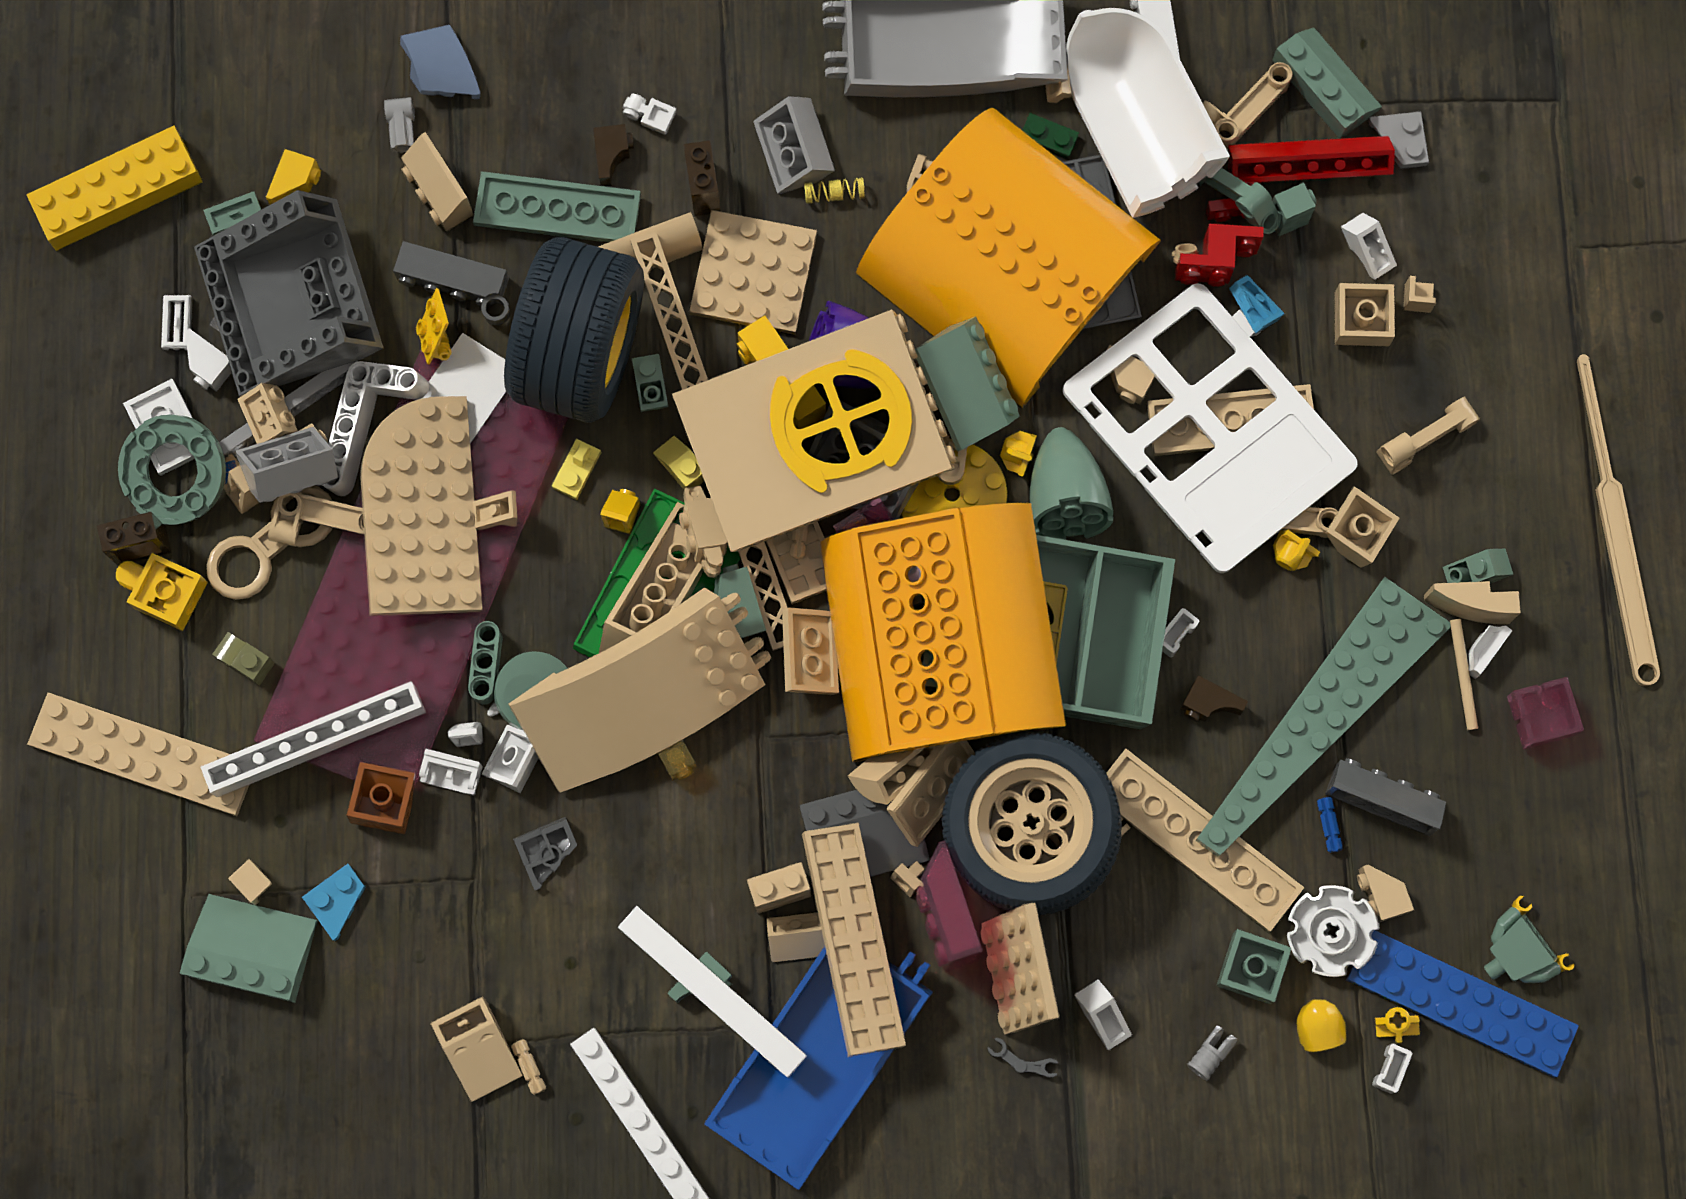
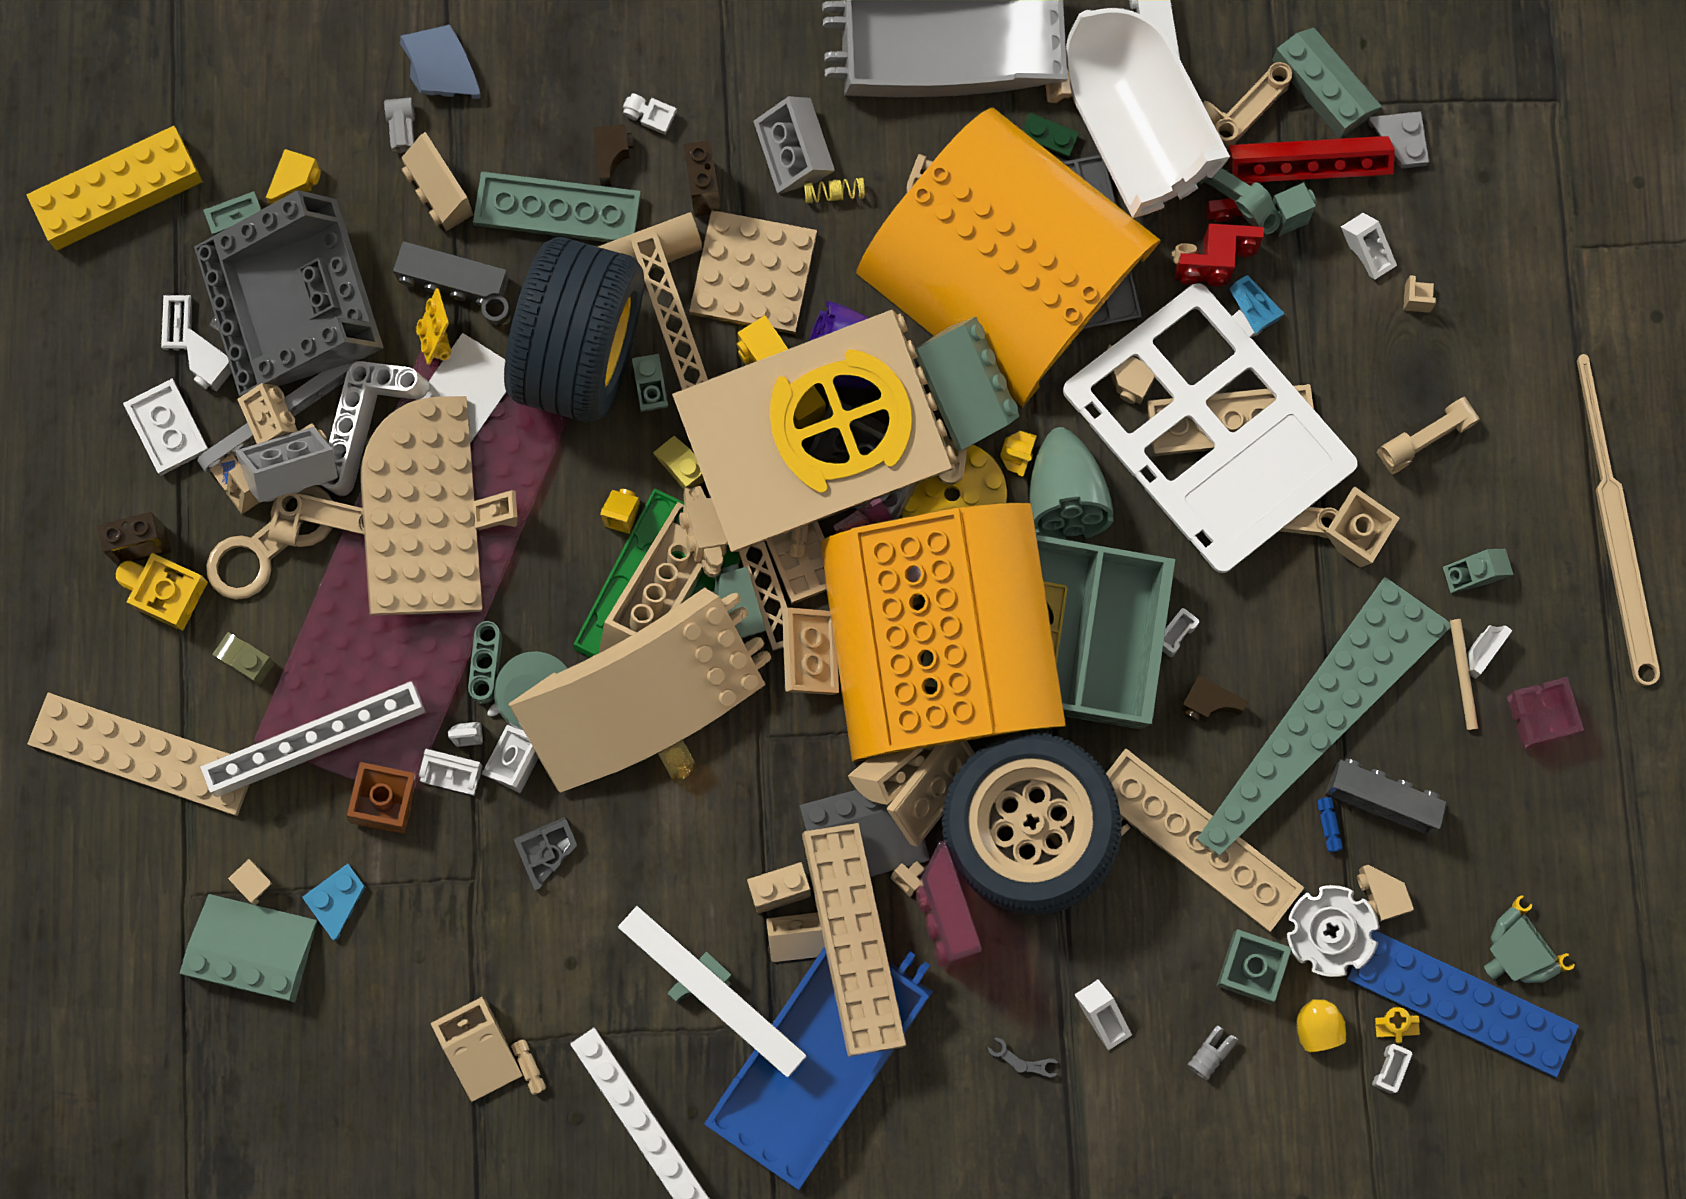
(134, 469): sand green plate -> none
(576, 469): light yellow hinge -> none
(1019, 969): tan plate -> none
(1292, 551): yellow piece -> none
(1364, 314): tan brick -> none
(1474, 602): tan slope -> none

